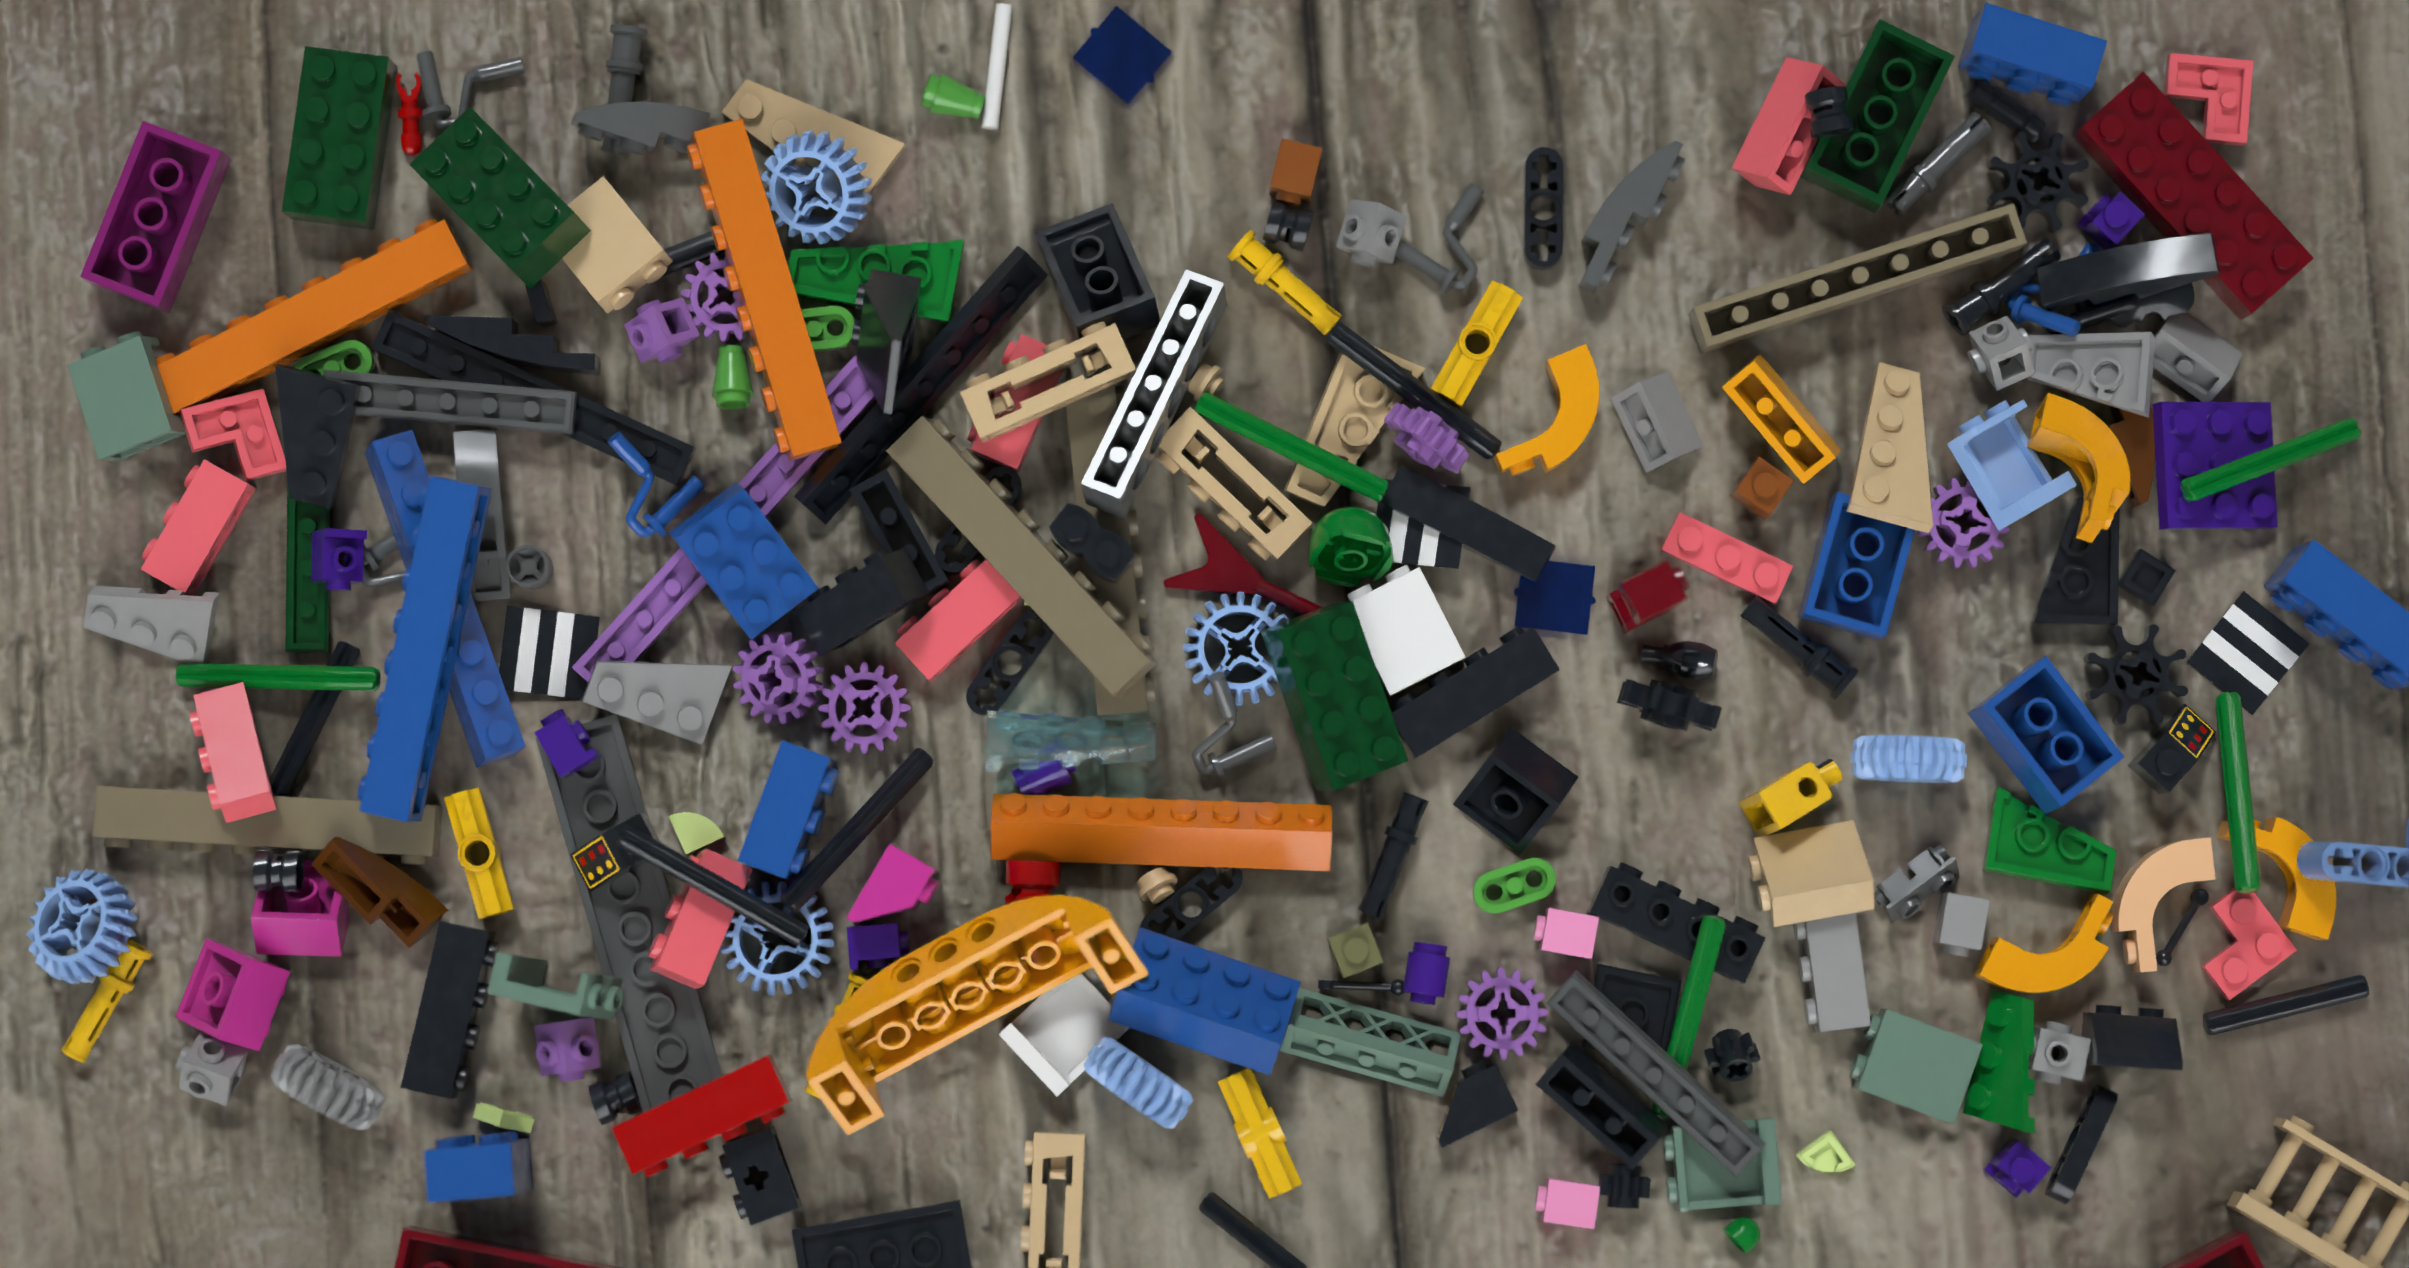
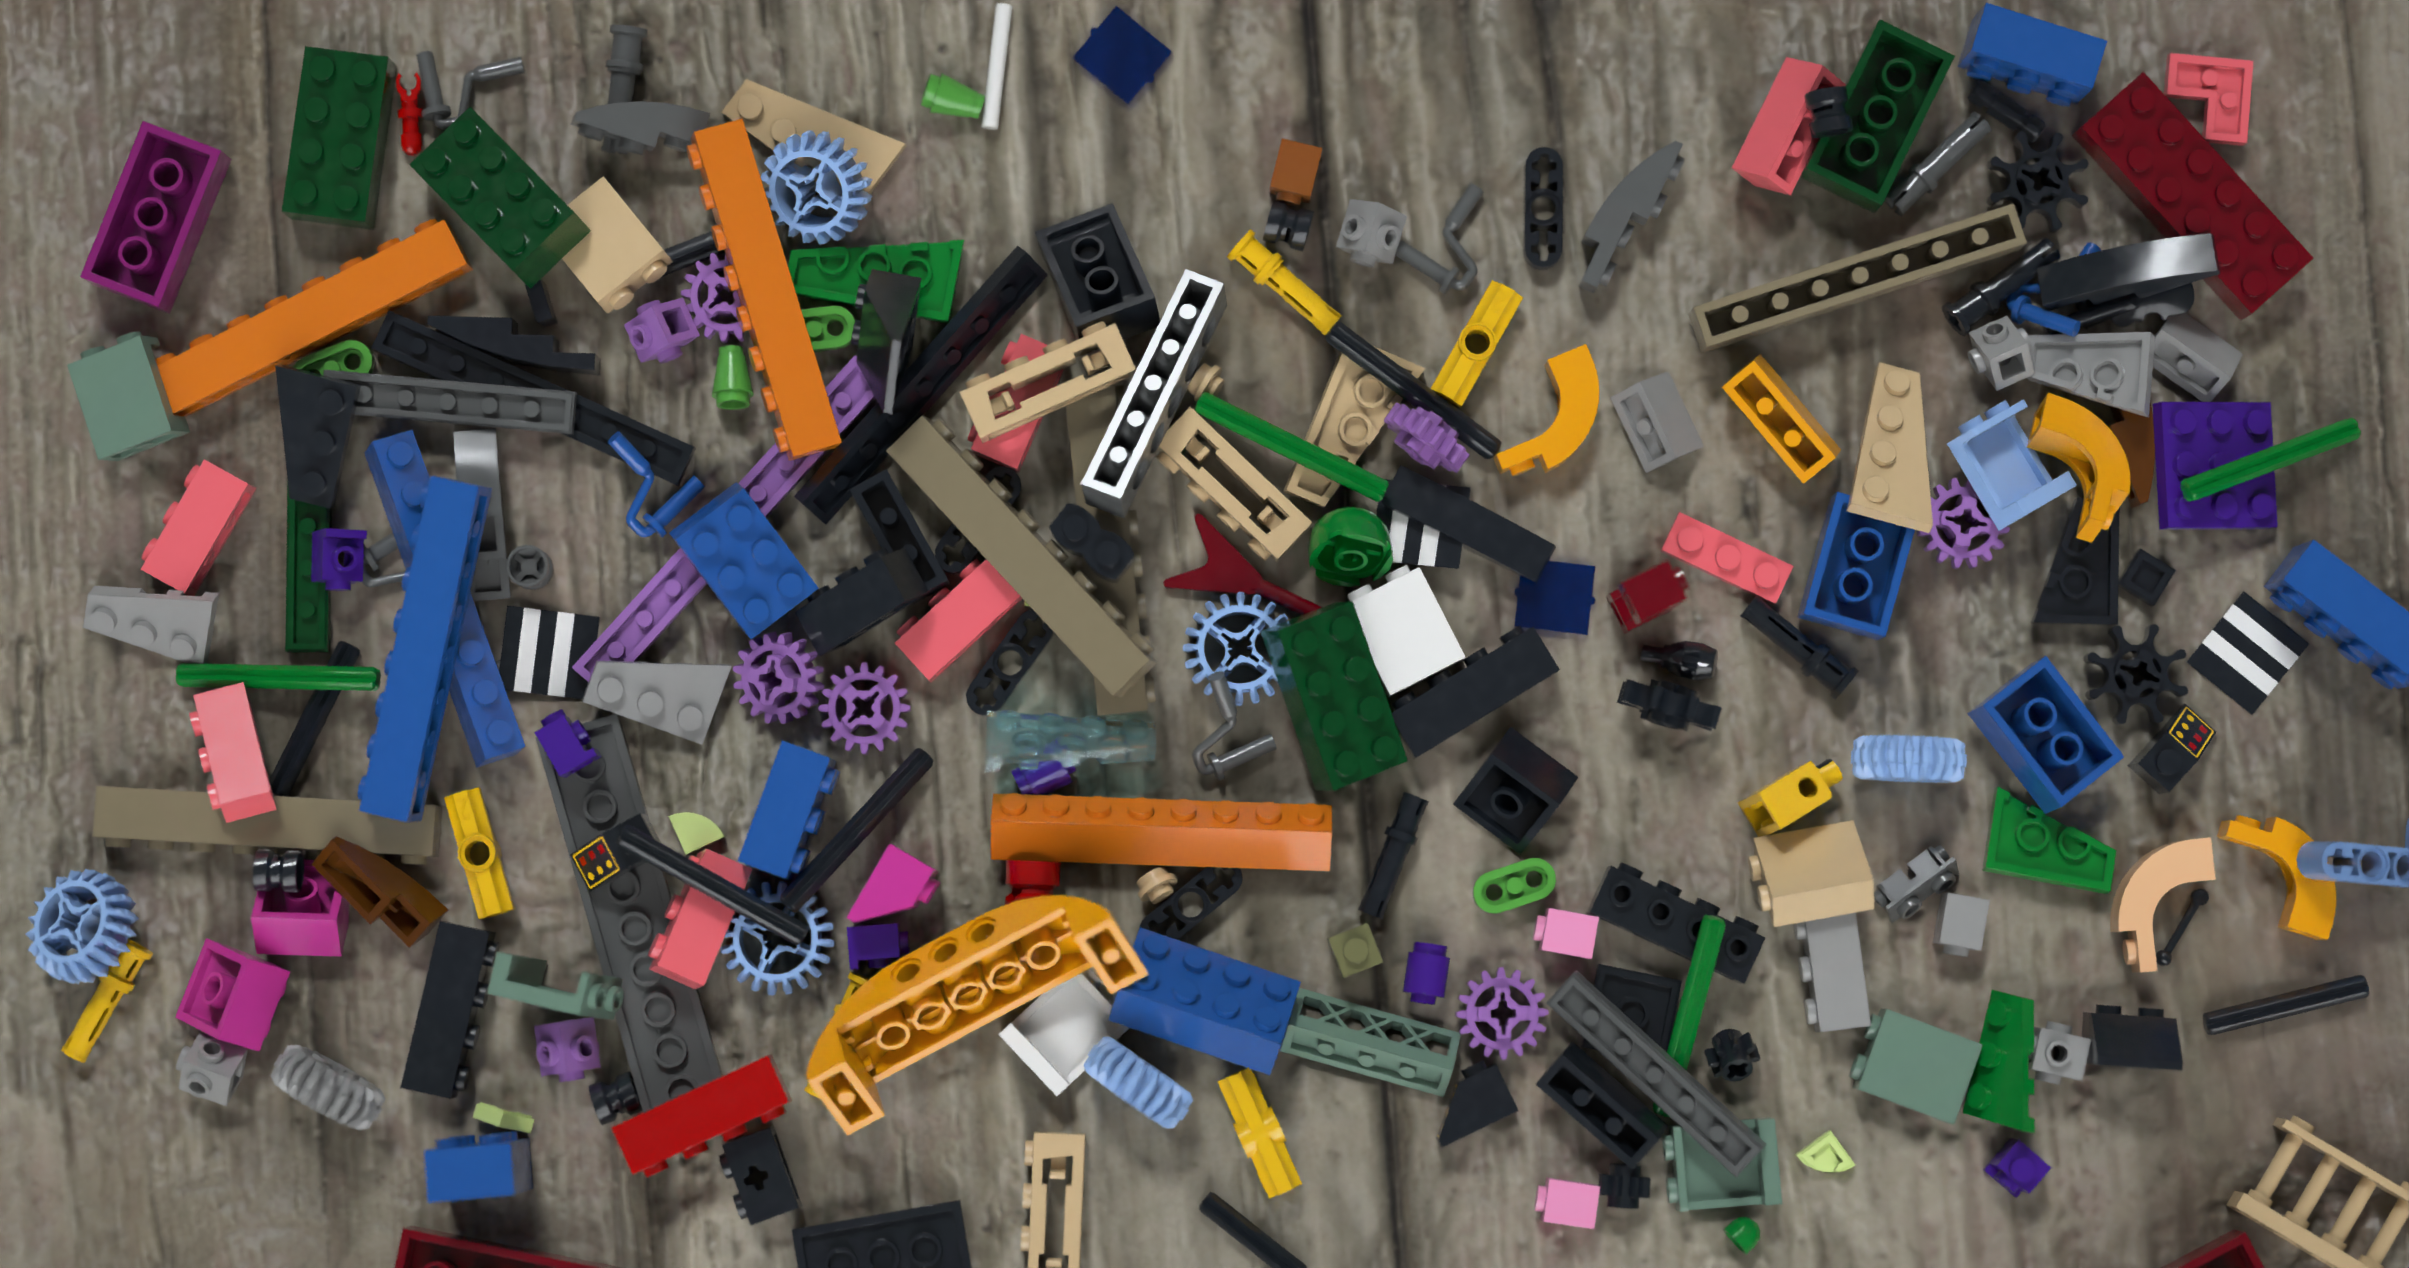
(240, 420): coral plate -> none
(1395, 986): black hinge -> none
(1761, 488): dark orange brick -> none
(2079, 954): light orange arch -> none
(2081, 1144): black beam -> none
(2110, 220): dark purple brick -> none
(2238, 792): green axle -> none
(2256, 946): coral plate -> none

